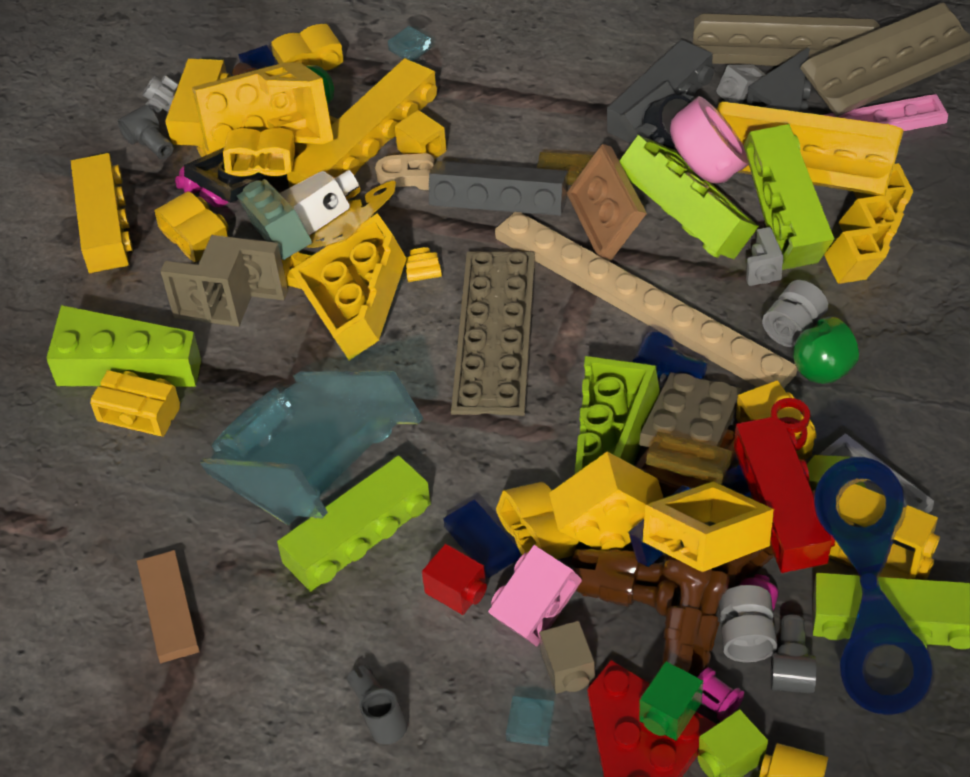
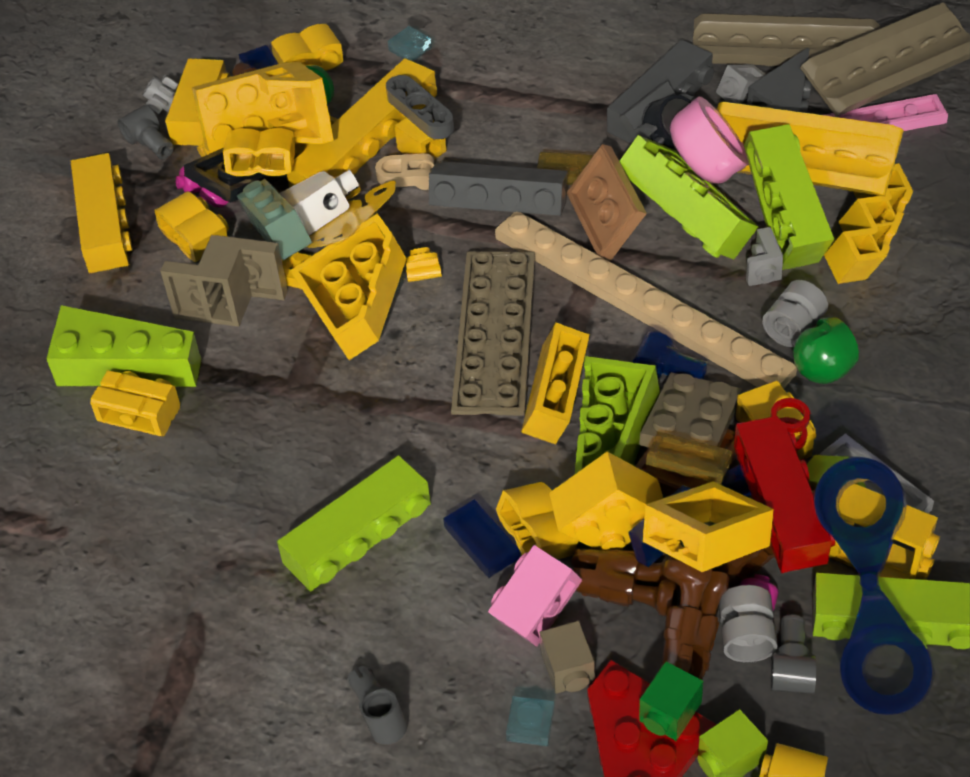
(167, 606): medium nougat tile -> none
(306, 436): clear light blue windscreen -> none
(422, 118): none -> dark grey beam
(454, 579): red brick -> none
(555, 383): none -> yellow brick
(719, 696): dark pink bush -> none

